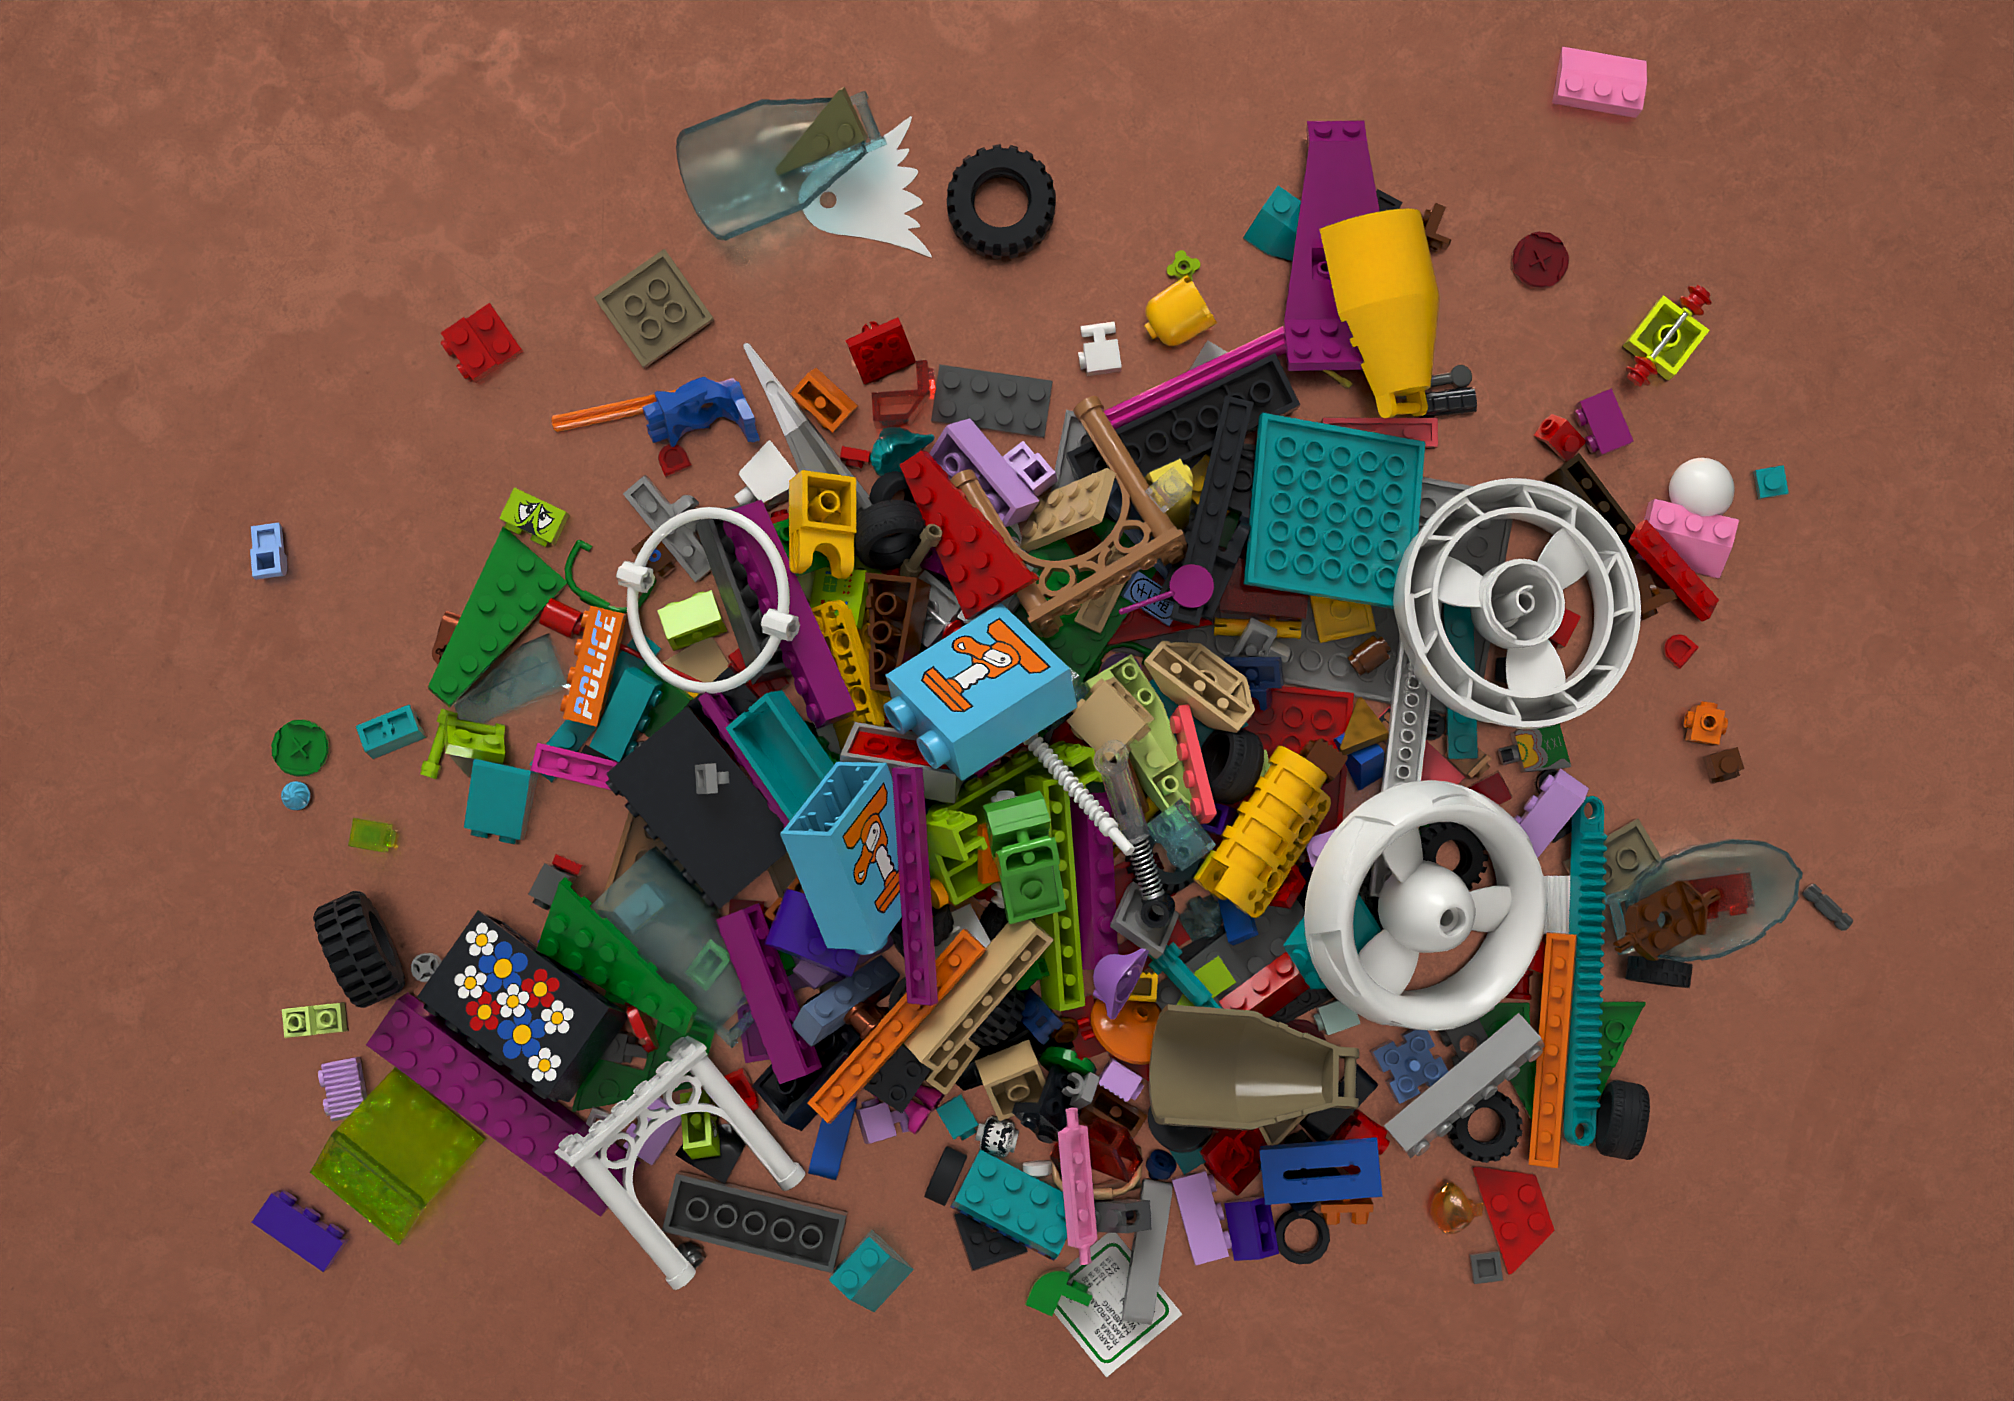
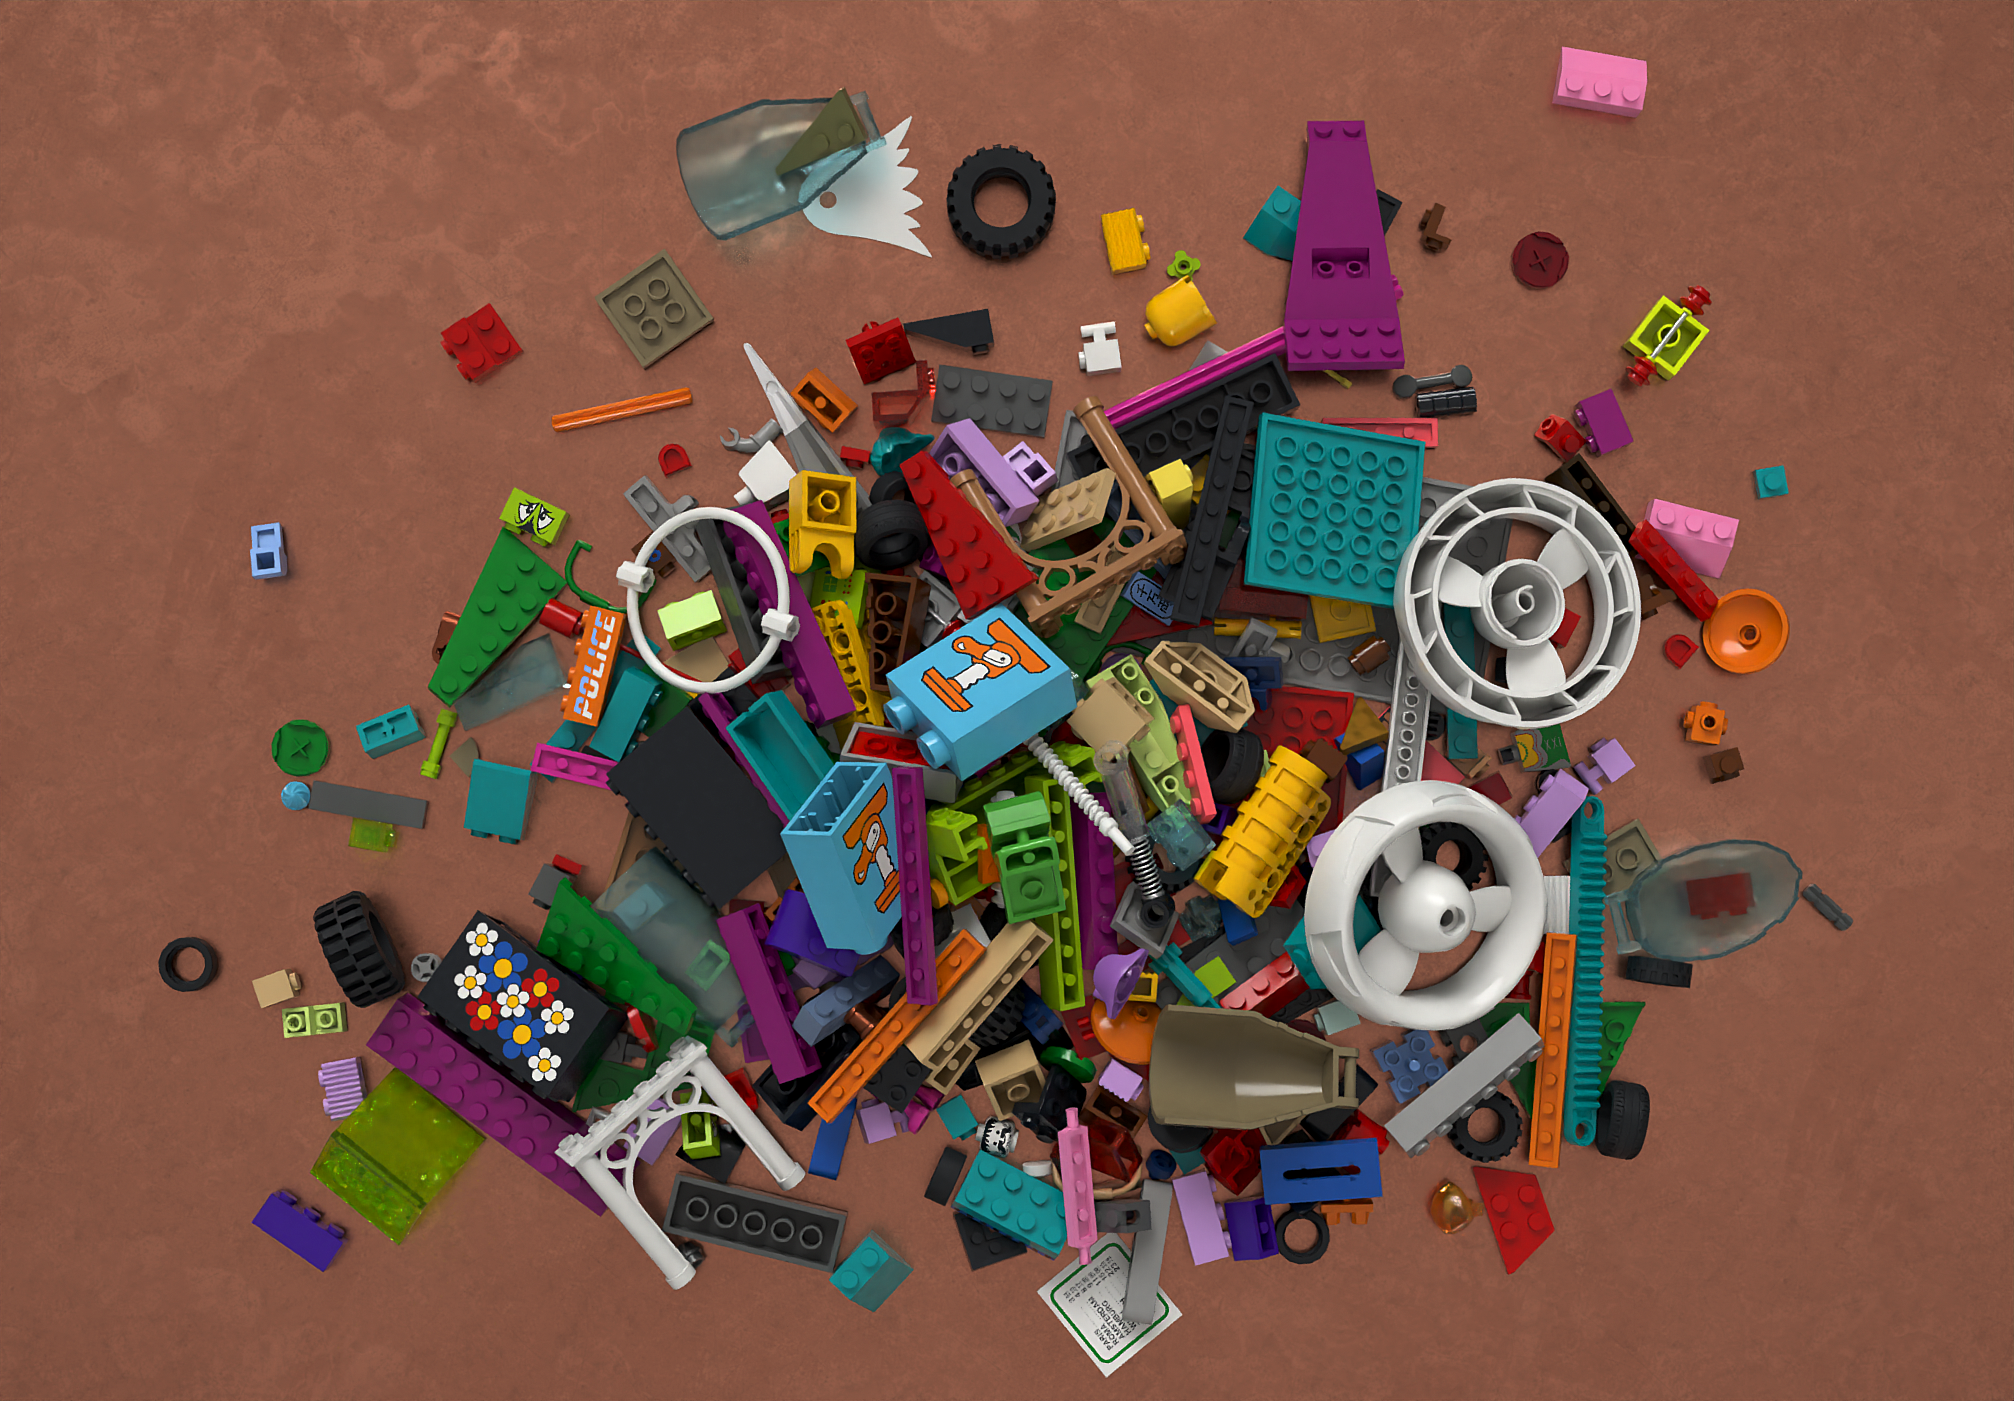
(170, 950): none -> black tyre
(277, 987): none -> tan brick
(368, 804): none -> dark grey tile
(474, 740): lime plate -> none
(682, 411): blue hips -> none
(708, 778): light grey tile -> none
(769, 431): none -> light grey piece
(929, 538): dark tan bar -> none
(960, 331): none -> black slope
(1035, 972): green piece -> none
(1051, 1285): green brick -> none
(1067, 1032): reddish brown plate -> none
(1084, 1089): light grey tile -> none
(1124, 241): none -> yellow brick
(1168, 489): clear brick -> none
(1189, 587): magenta piece -> none
(1389, 300): yellow windscreen -> none
(1486, 1267): dark grey tile -> none
(1608, 761): none -> lavender brick
(1684, 915): reddish brown plate -> none
(1702, 487): white piece -> none
(1734, 619): none -> orange dish

